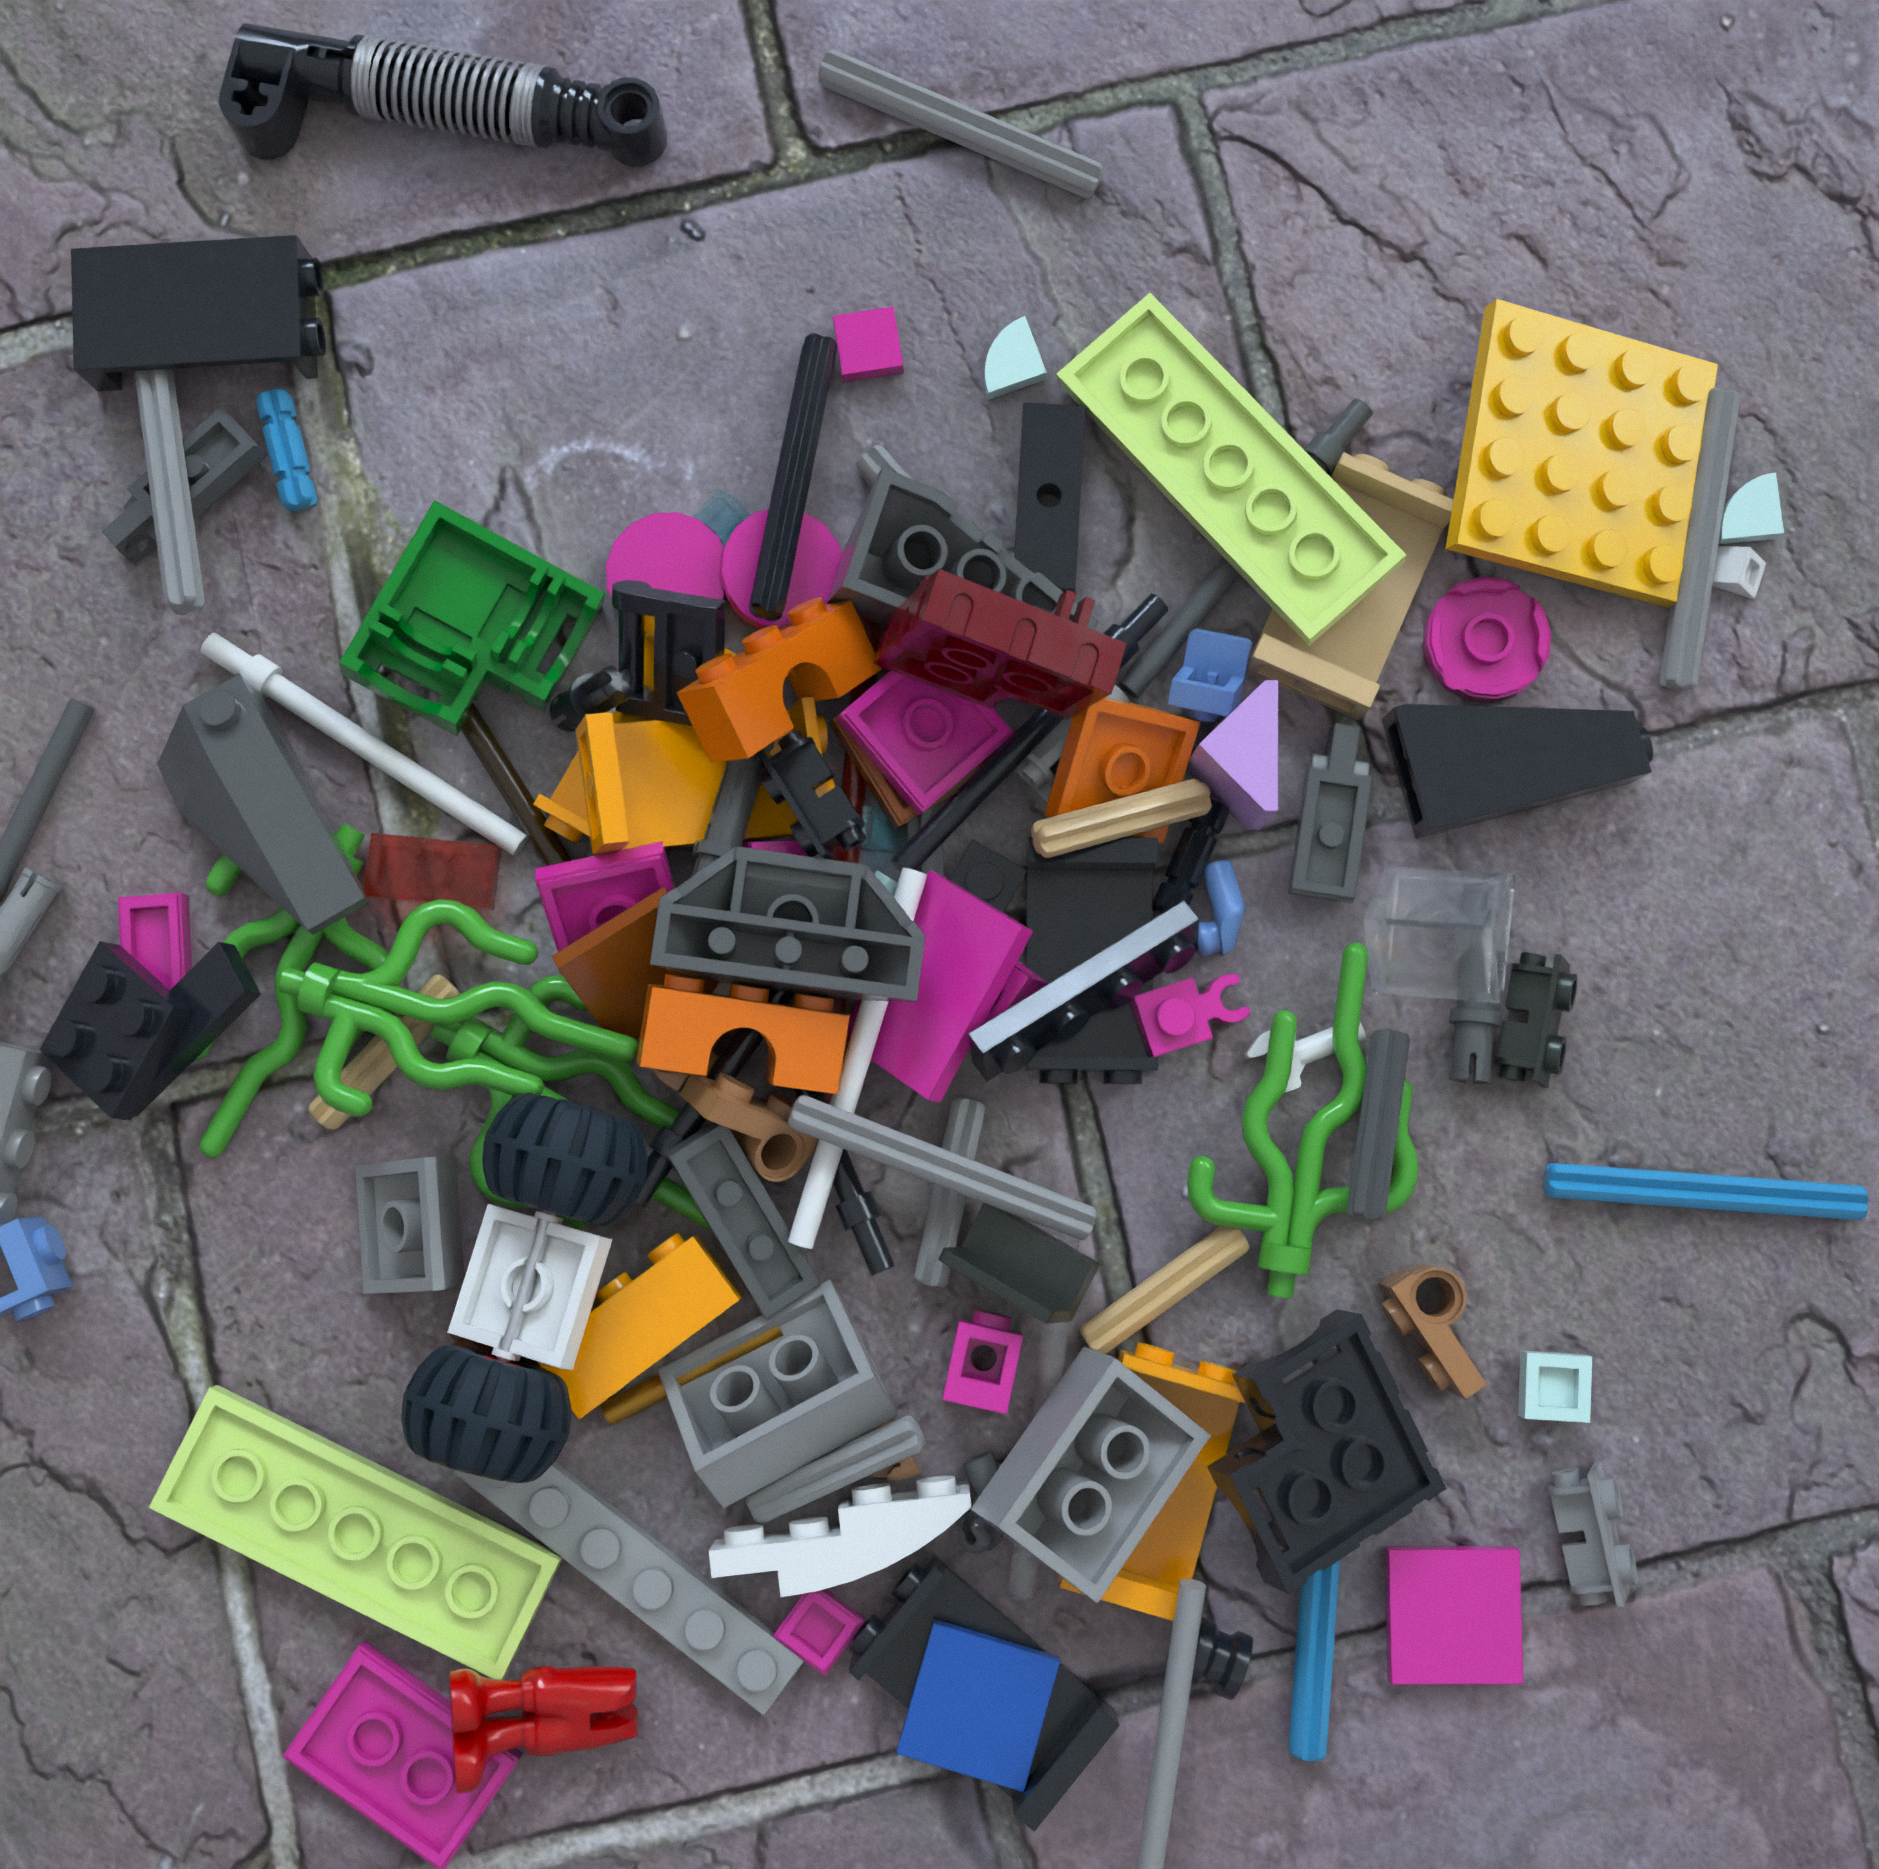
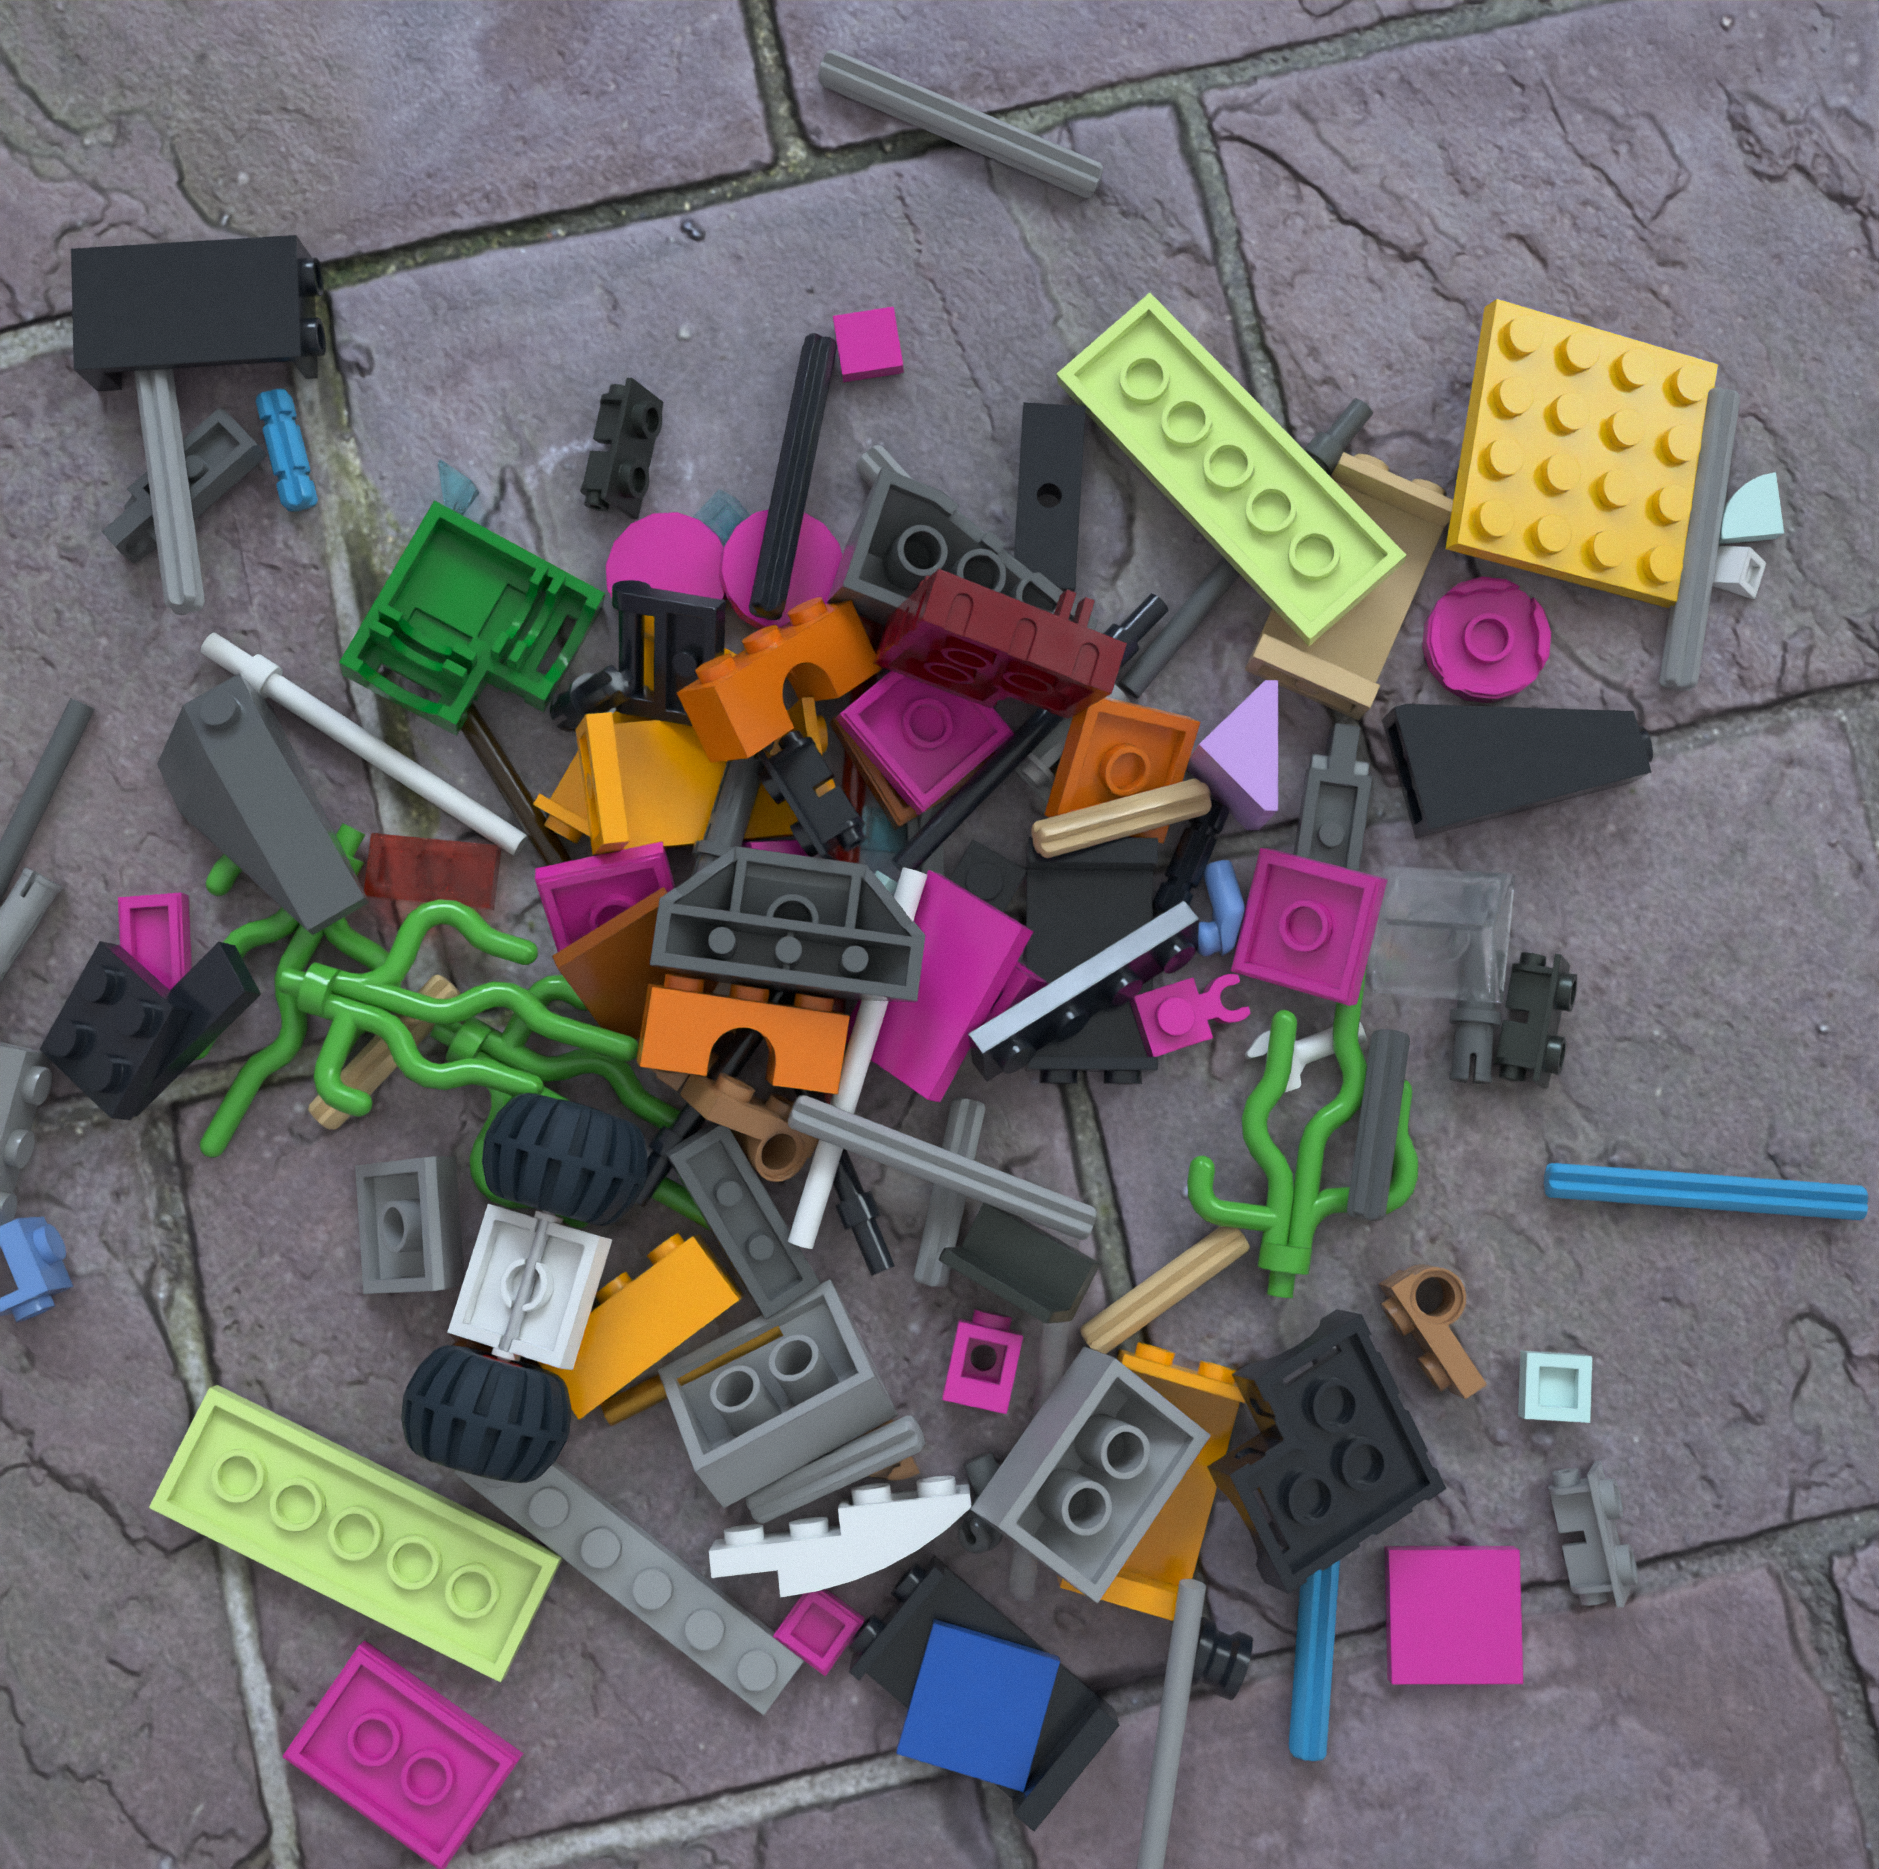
(380, 79): black piece -> none
(456, 488): none -> clear light blue piece
(561, 1714): red piece -> none
(629, 422): none -> pearl dark grey hinge
(1013, 361): light aqua tile -> none
(1211, 675): medium blue bracket -> none
(1309, 926): none -> dark pink tile

